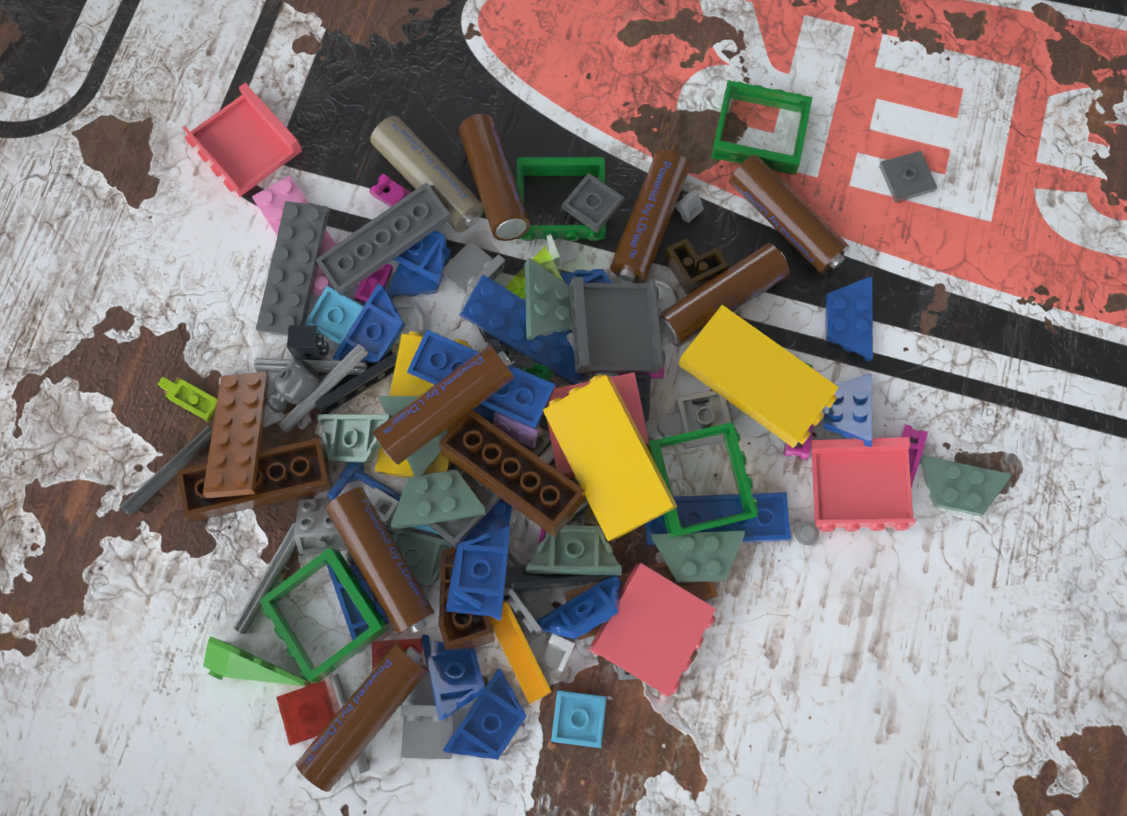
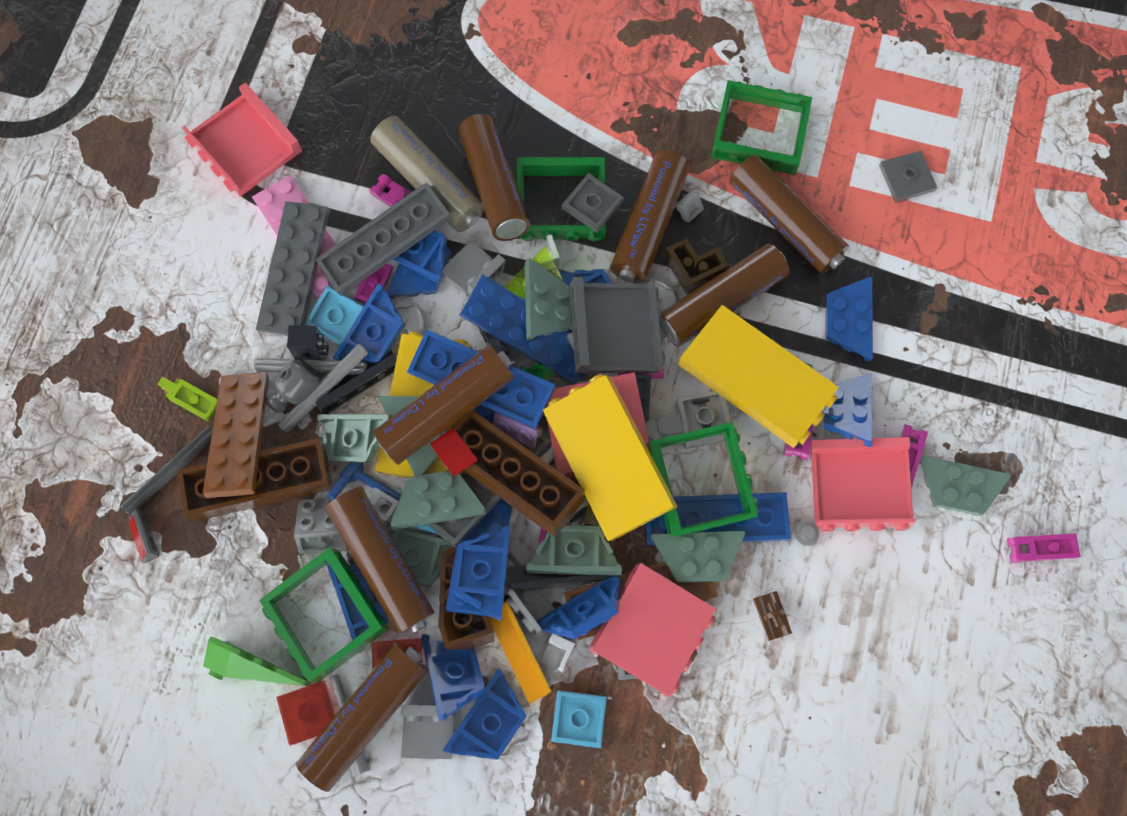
(143, 536): none -> dark grey slope
(266, 582): light grey axle -> none
(453, 452): none -> red sticker
(772, 616): none -> reddish brown hips
(1044, 548): none -> dark pink plate

